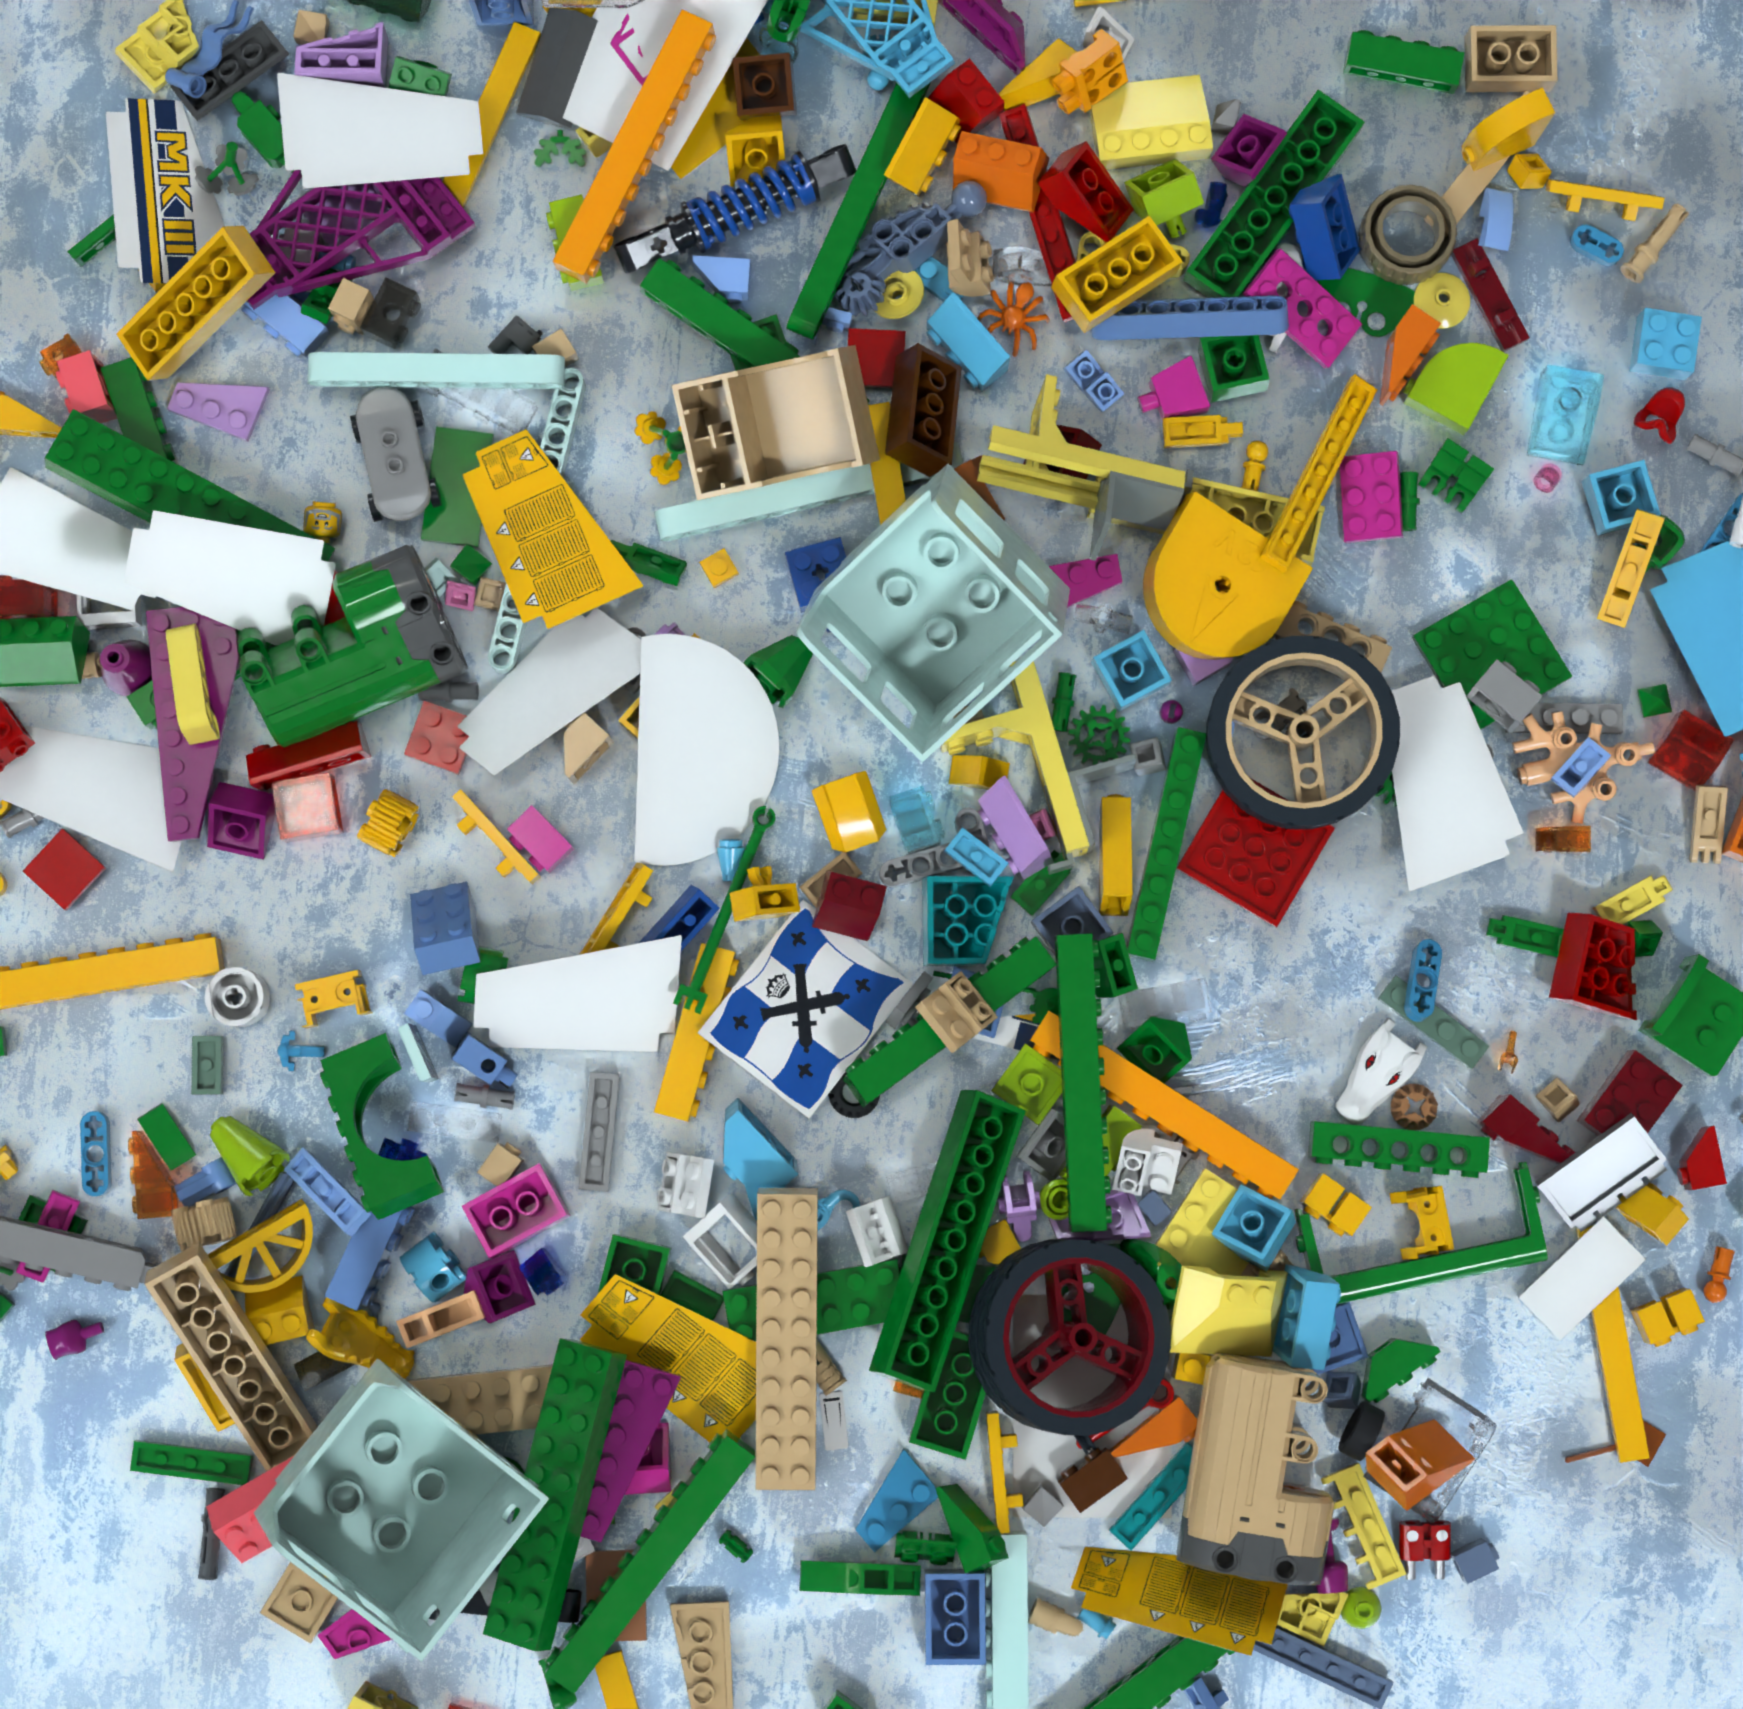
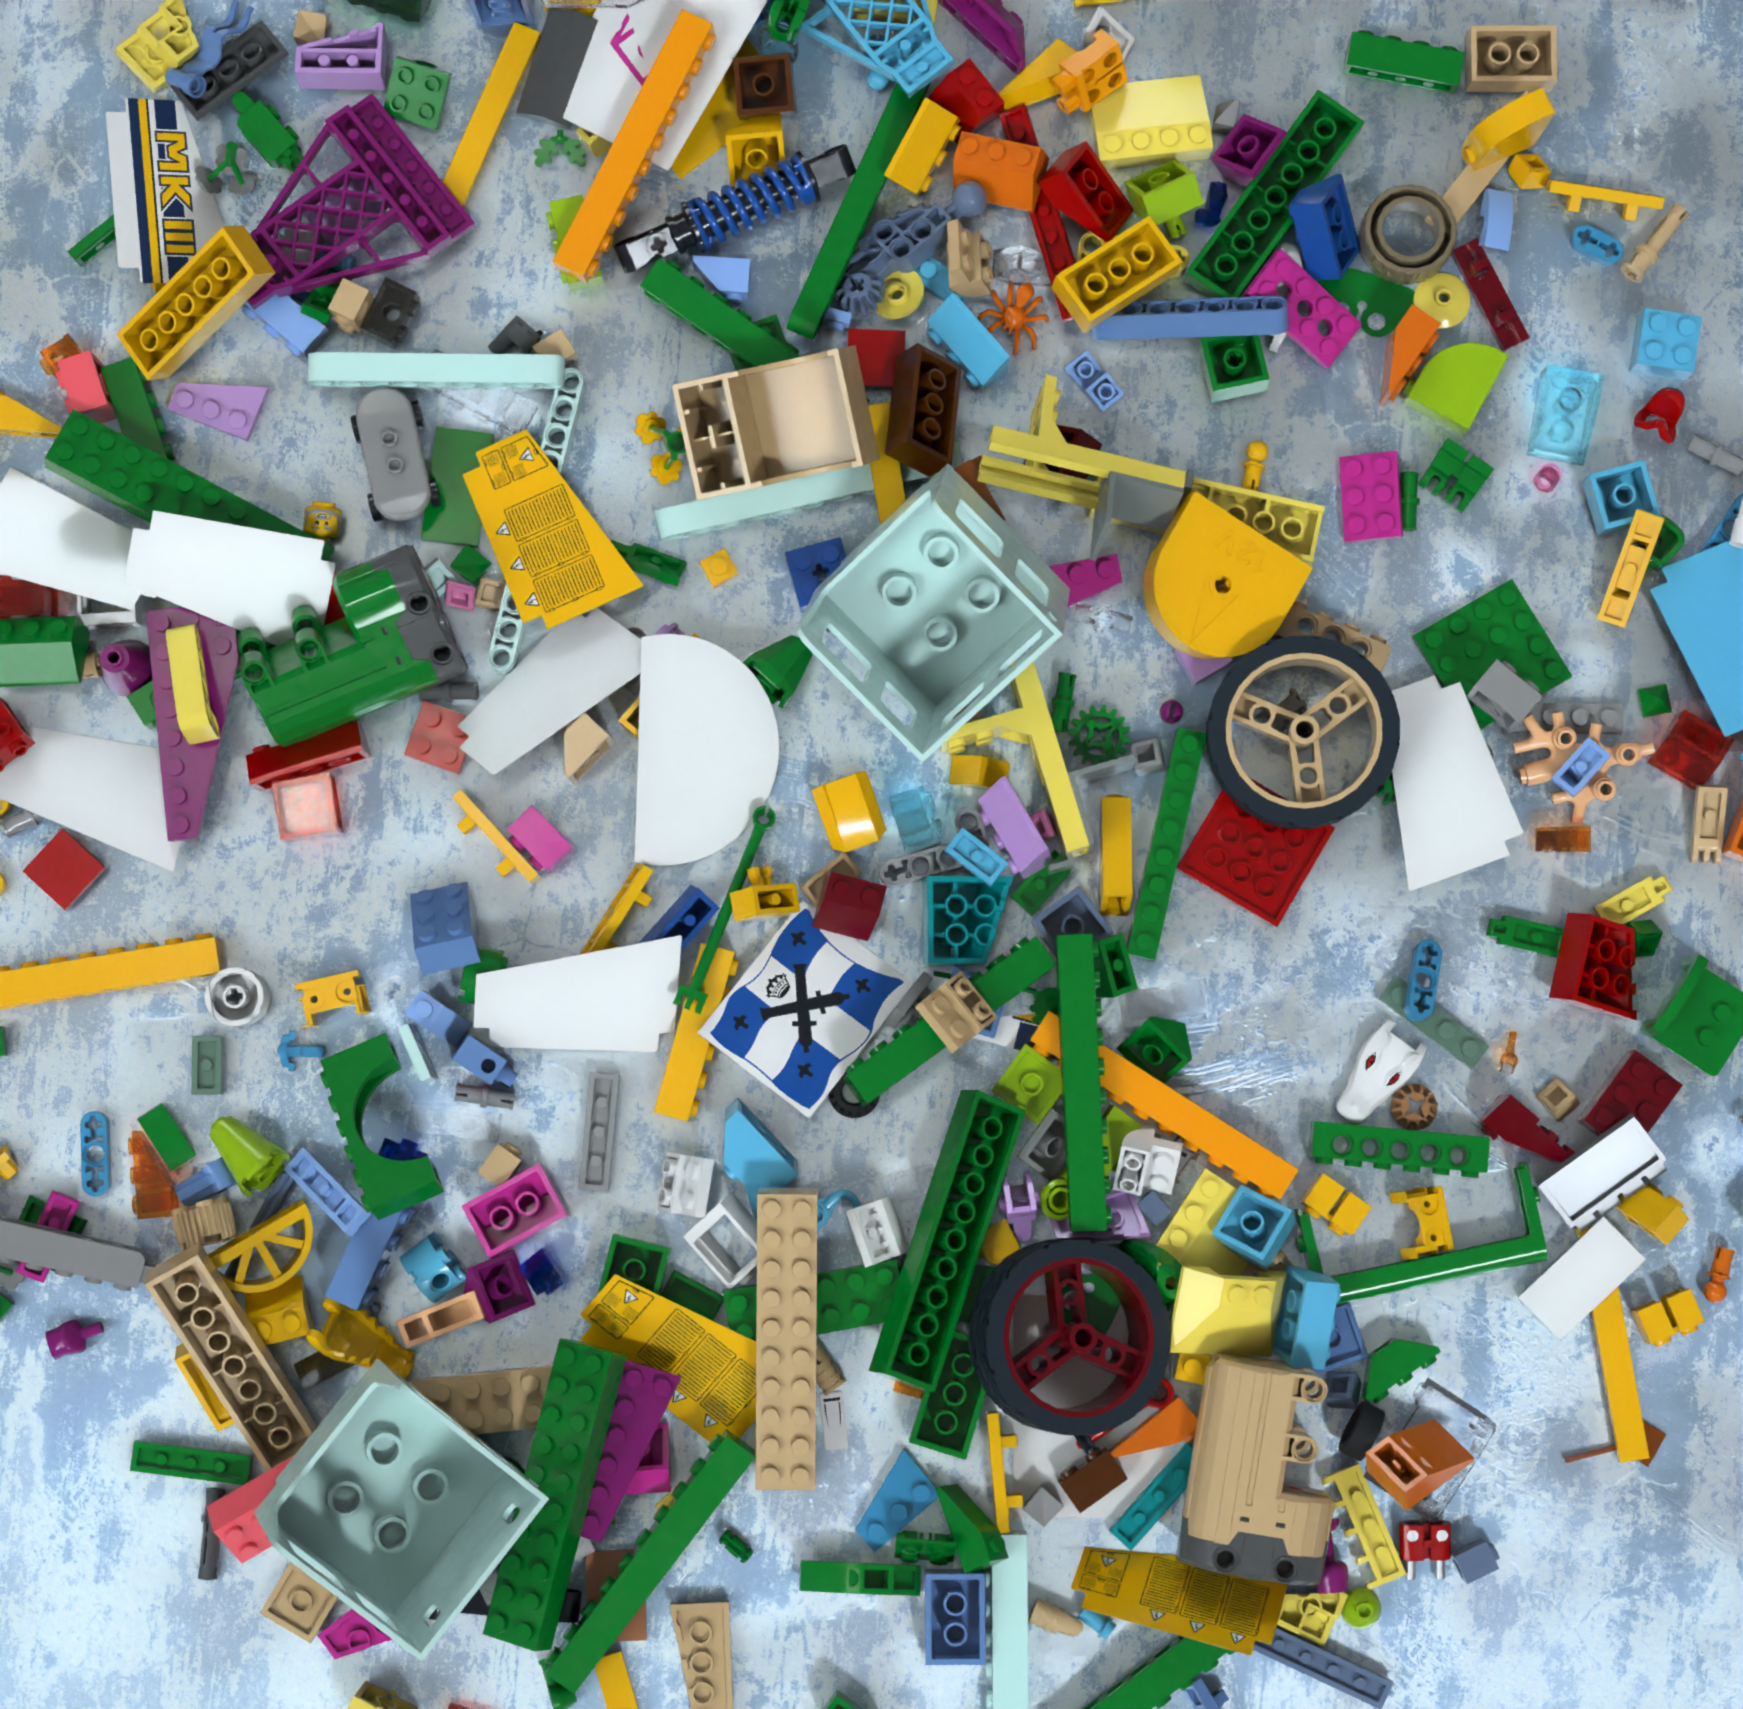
(240, 820): magenta slope -> none
(373, 133): white sticker -> none
(389, 822): yellow brick -> none
(729, 854): medium azure cone -> none
(1131, 670): medium azure brick -> none
(1176, 392): dark pink torso -> none
(1199, 431): yellow hinge -> none
(1318, 473): yellow tile -> none
(1702, 1162): red slope -> none

